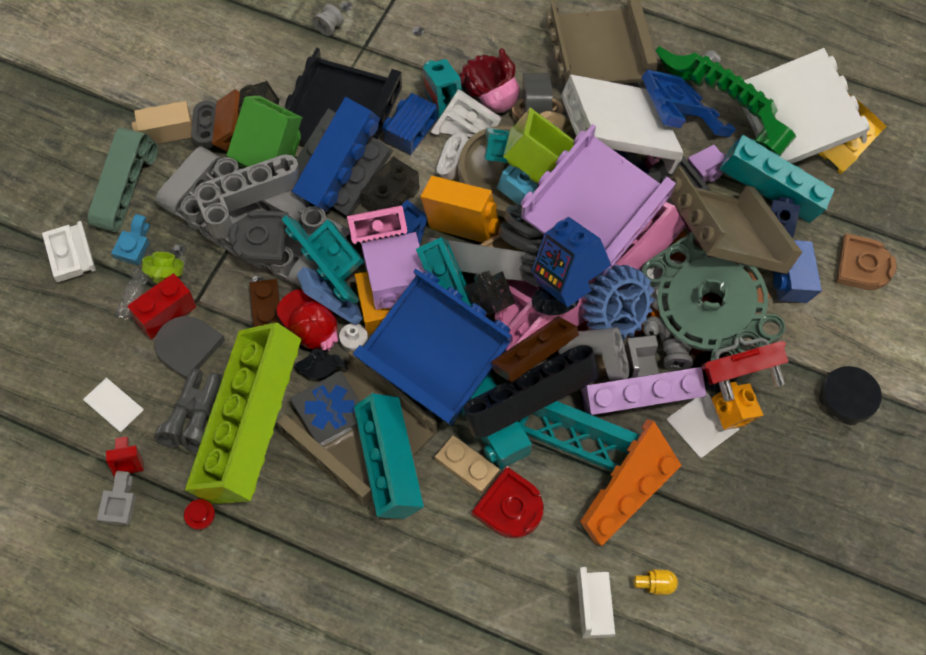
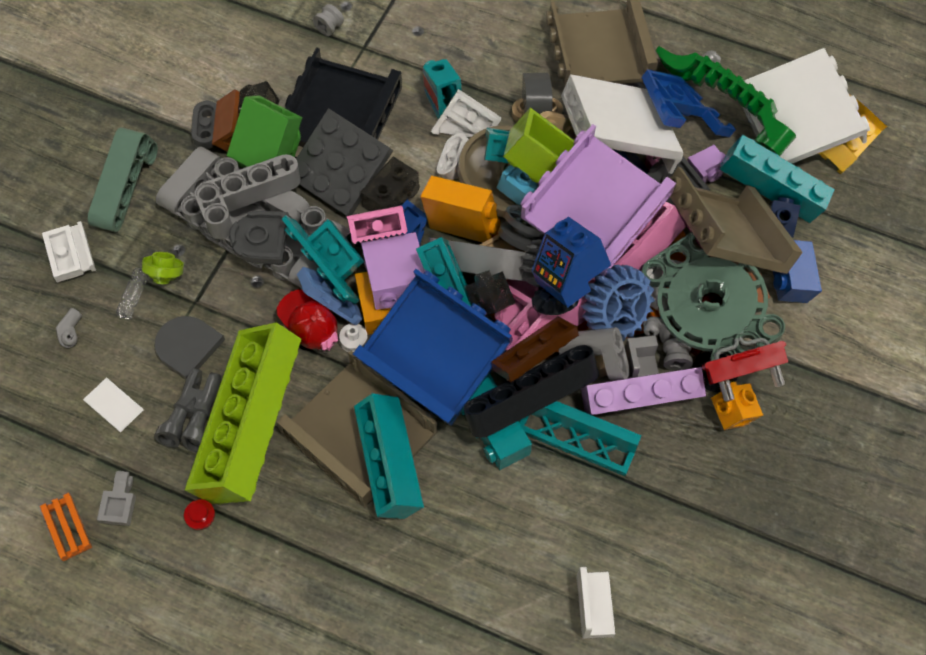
(57, 505): none -> orange tile
(65, 329): none -> light grey arm
(124, 457): red tile -> none
(133, 245): dark azure plate -> none
(161, 304): red brick -> none
(164, 122): tan brick -> none
(264, 302): reddish brown plate -> none
(320, 365): black piece -> none
(327, 408): dark grey tile -> none
(336, 154): blue brick -> none
(410, 123): blue brick -> none
(467, 465): tan plate -> none
(491, 81): dark red hair -> none
(510, 506): red tile -> none
(632, 483): orange wing -> none
(657, 582): yellow cylinder -> none
(700, 425): white sticker -> none
(851, 394): black tile -> none
(864, 263): medium nougat tile -> none

